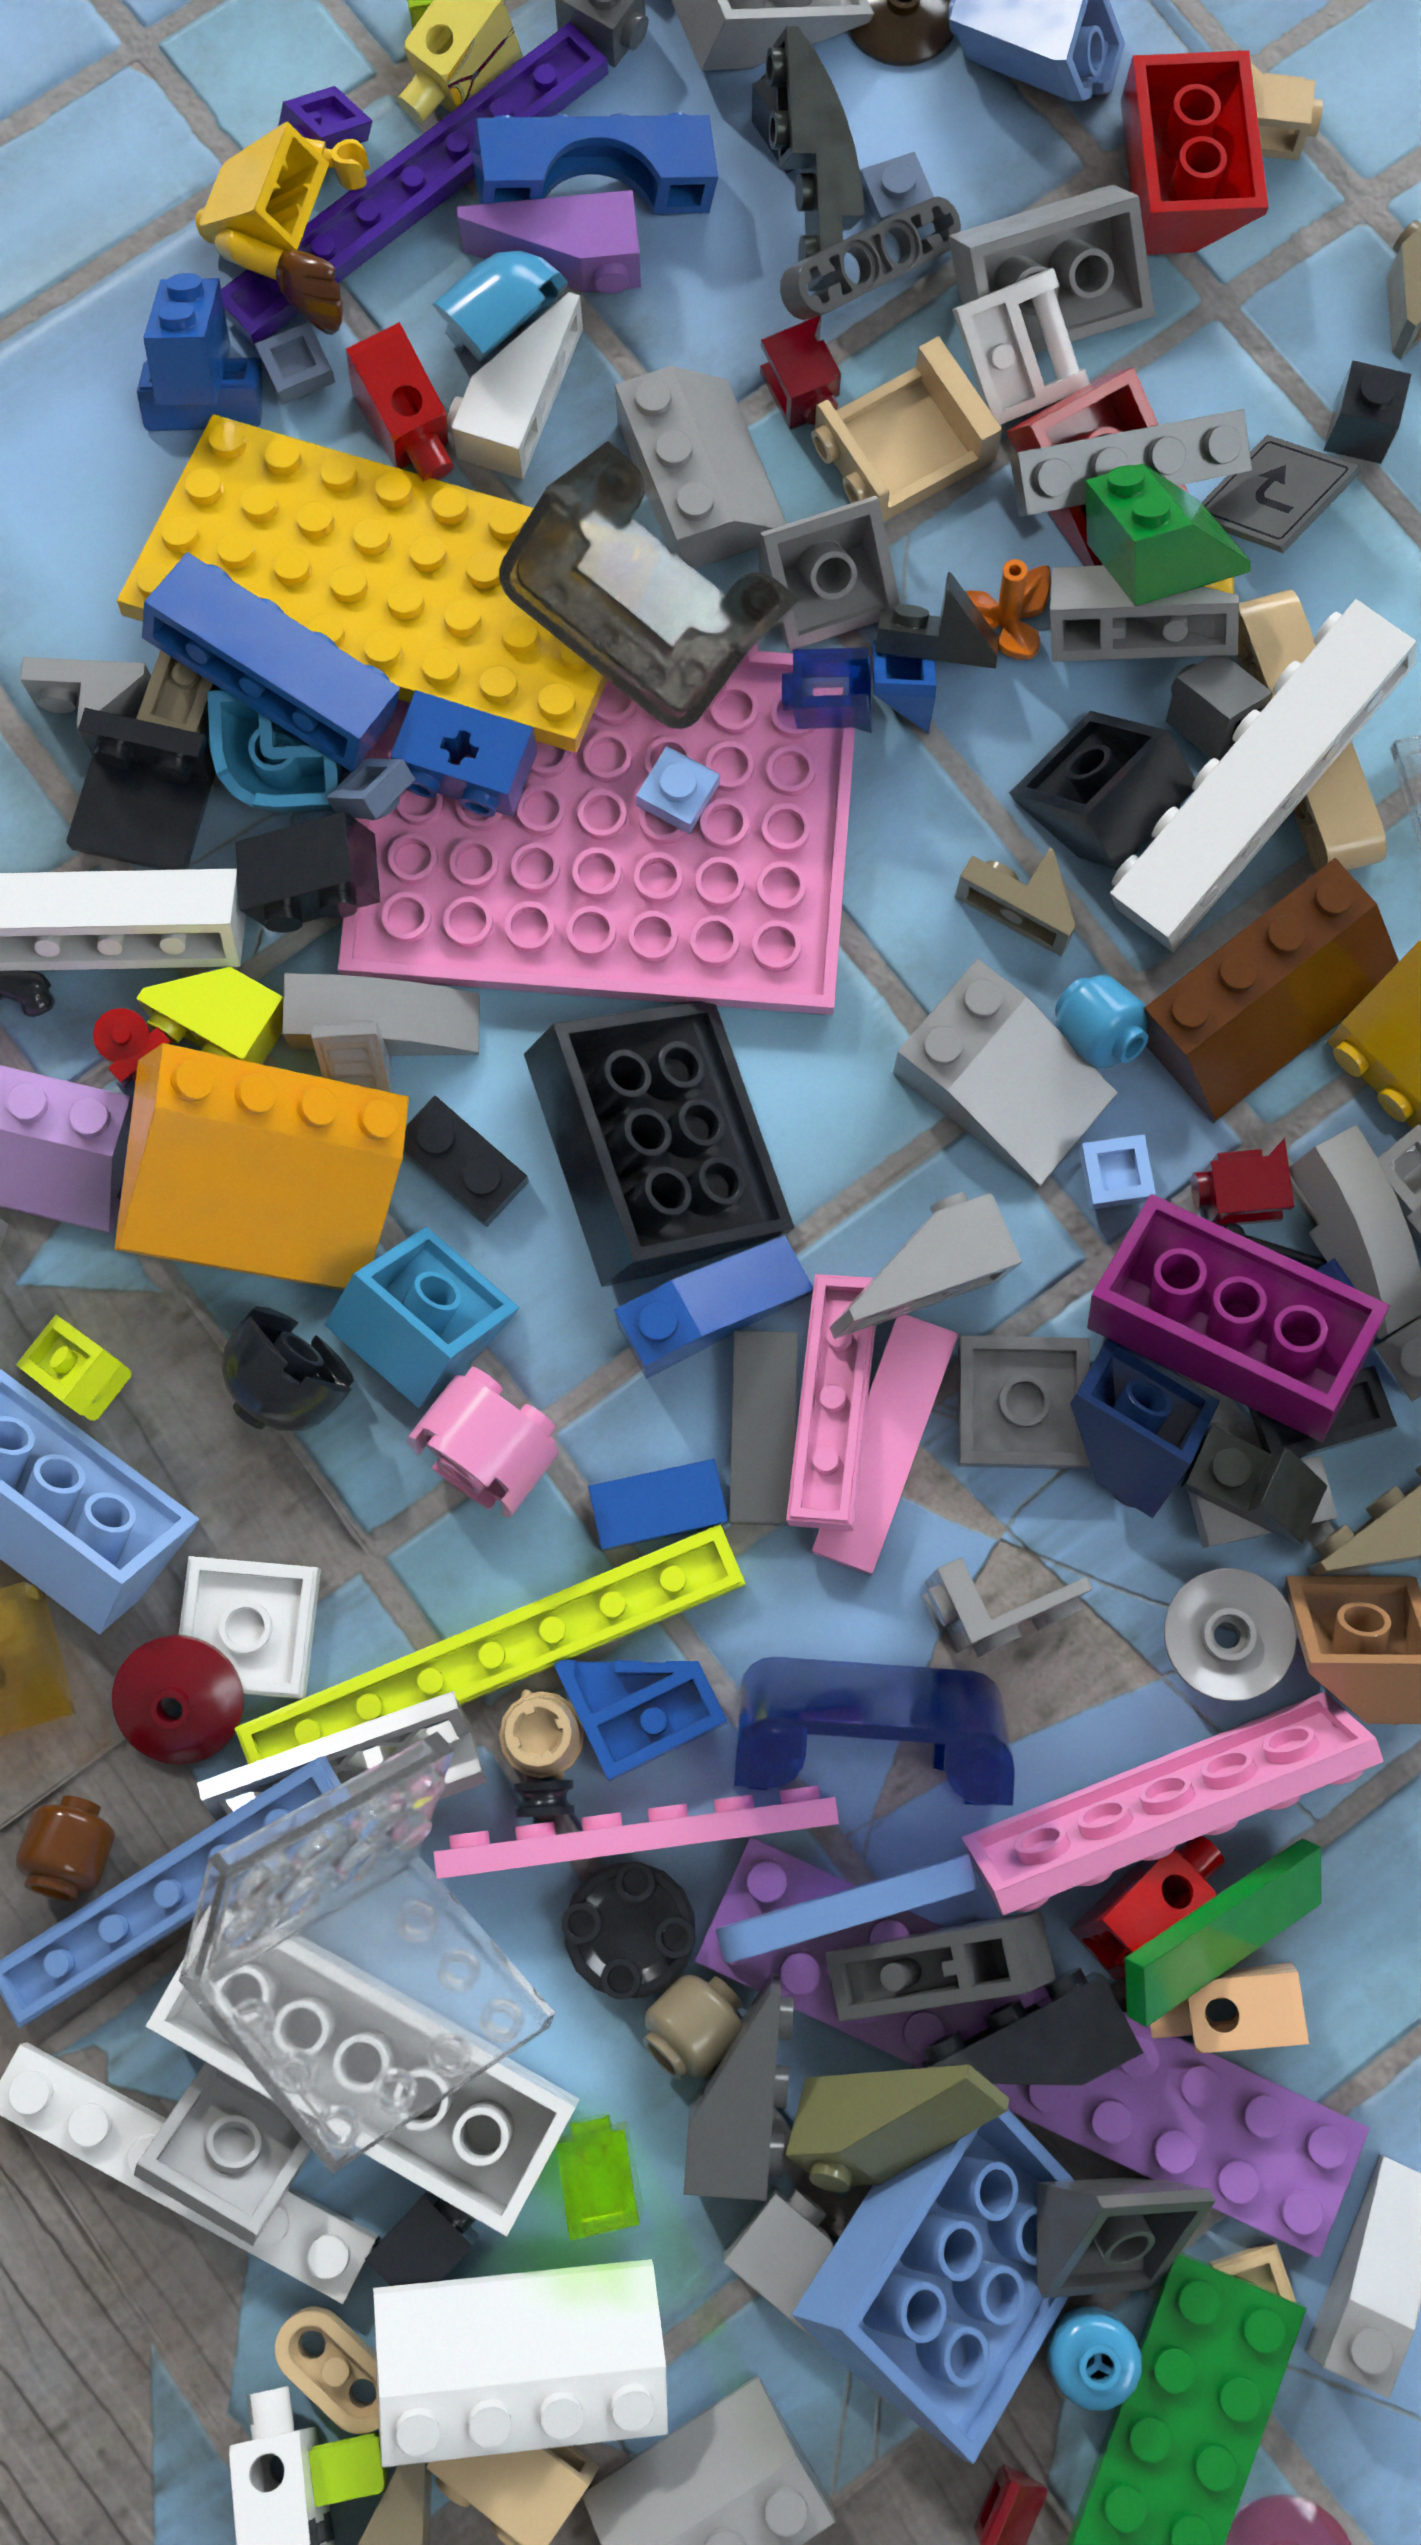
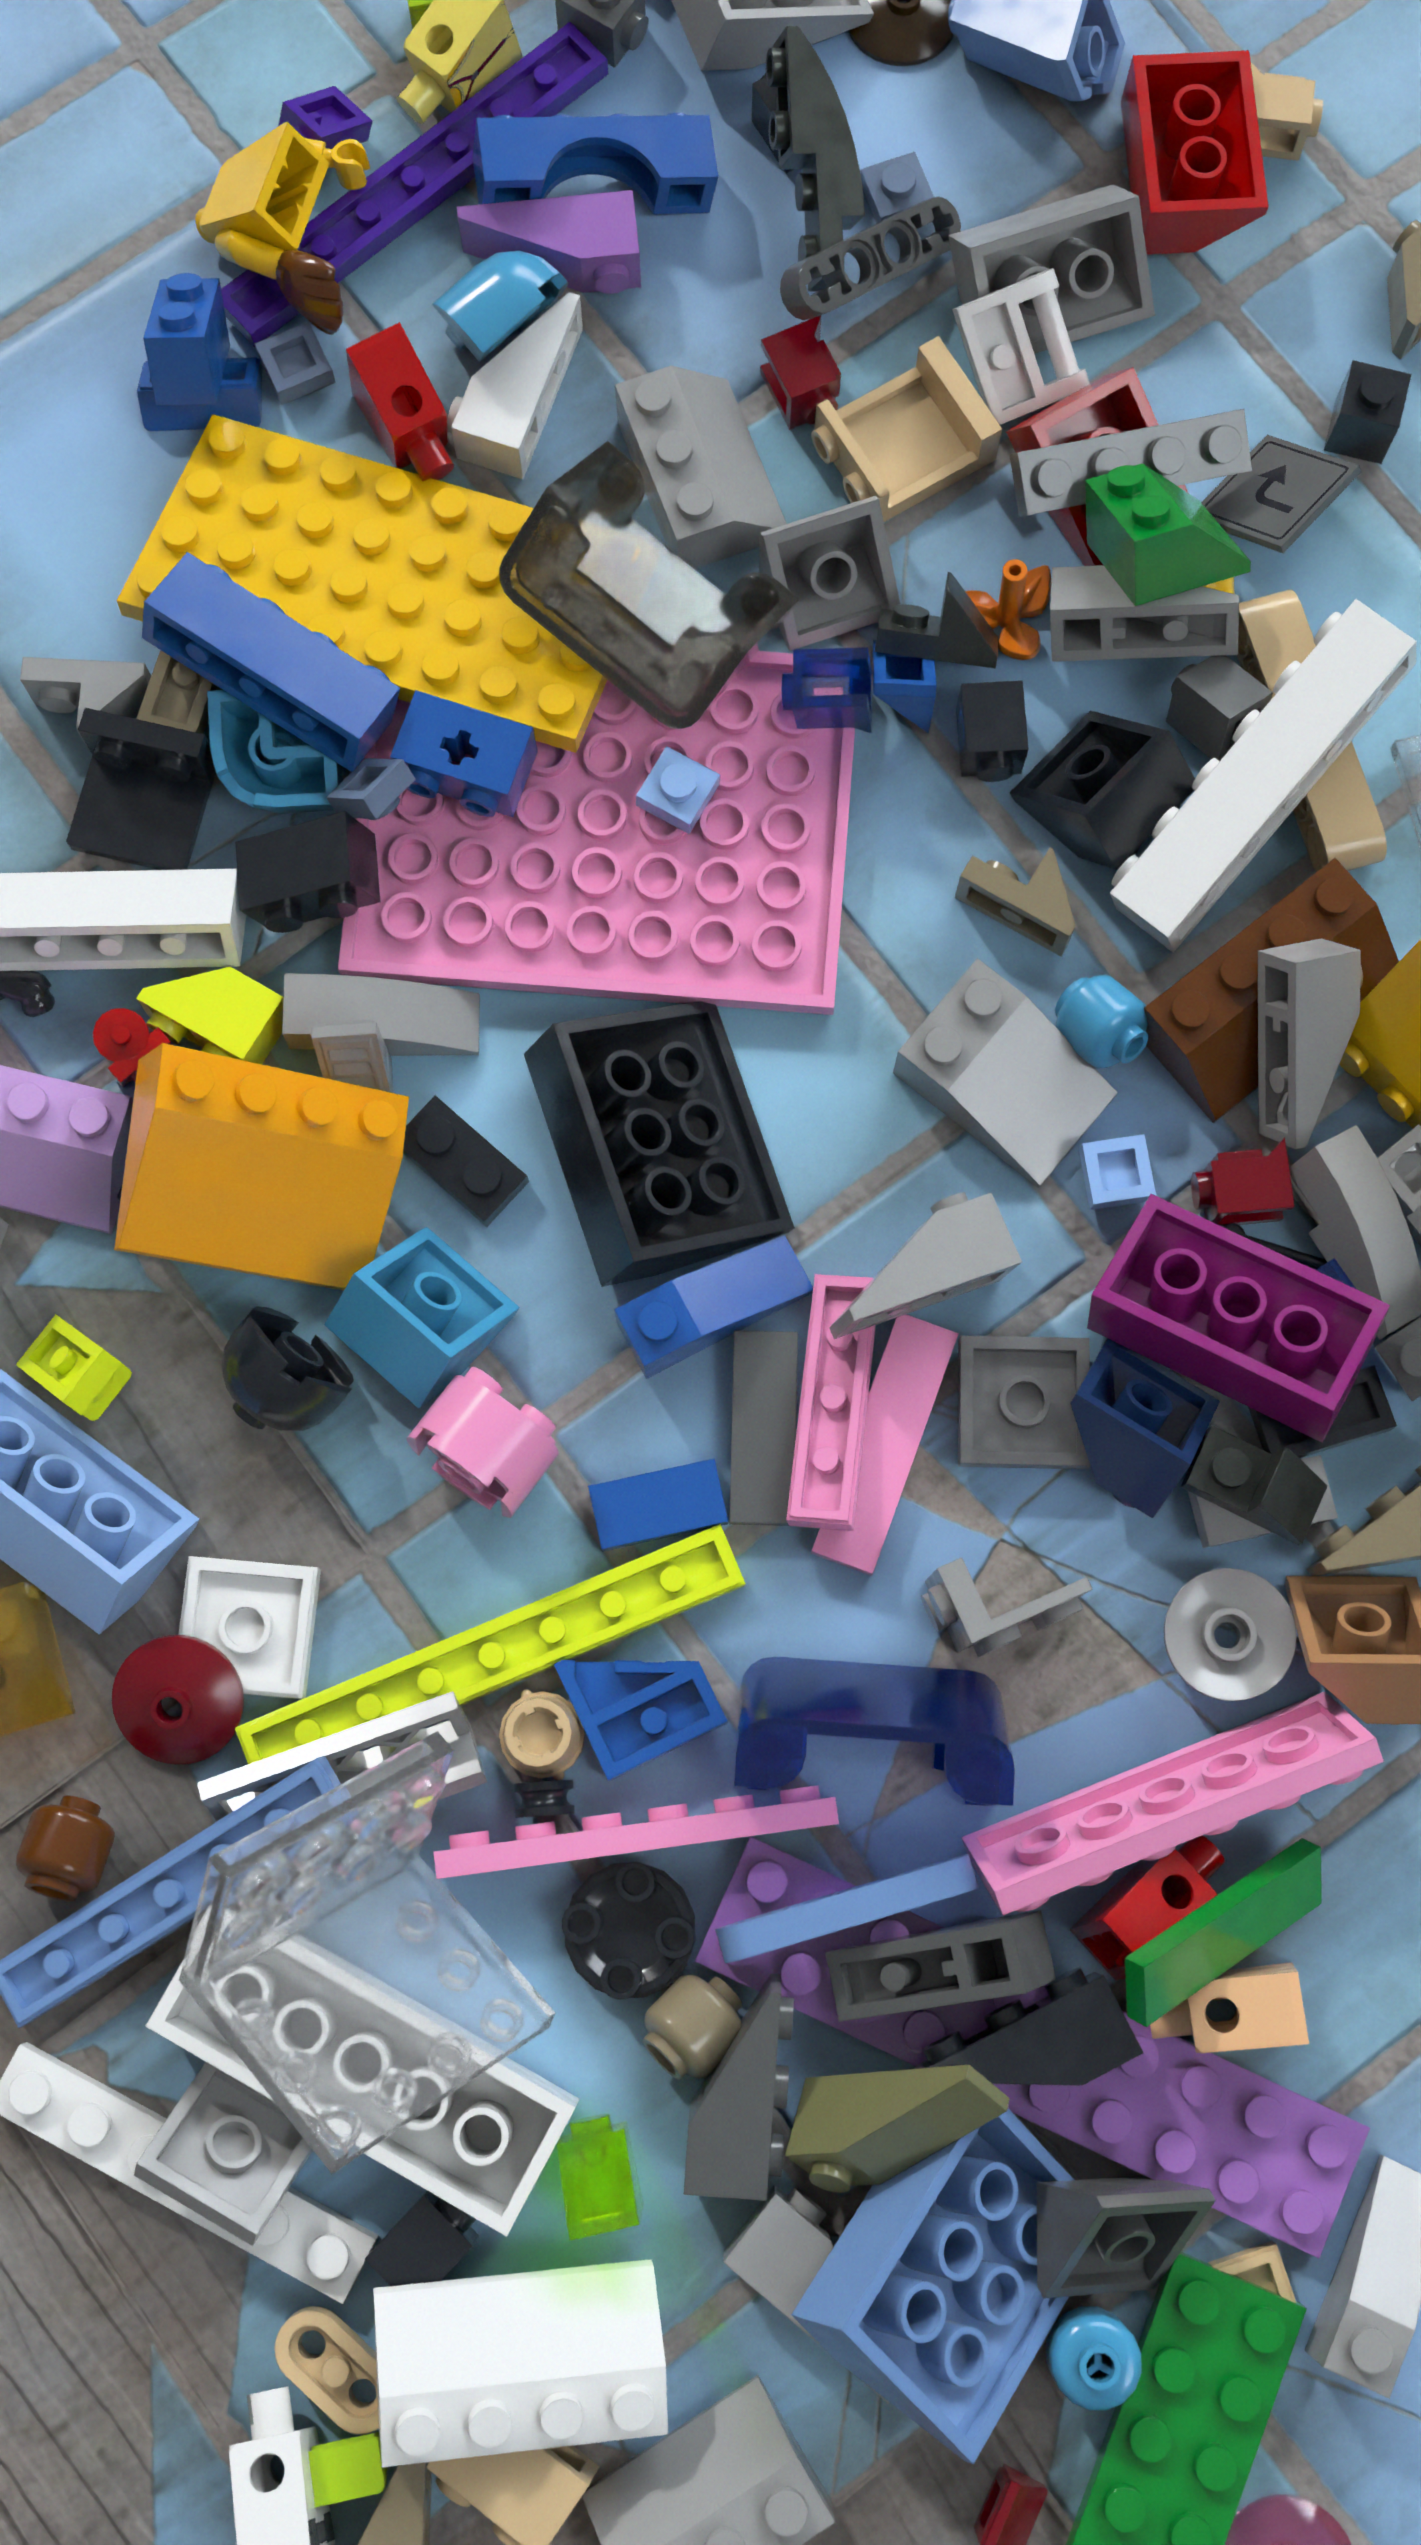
(992, 730): none -> black brick
(1303, 1029): none -> light grey slope

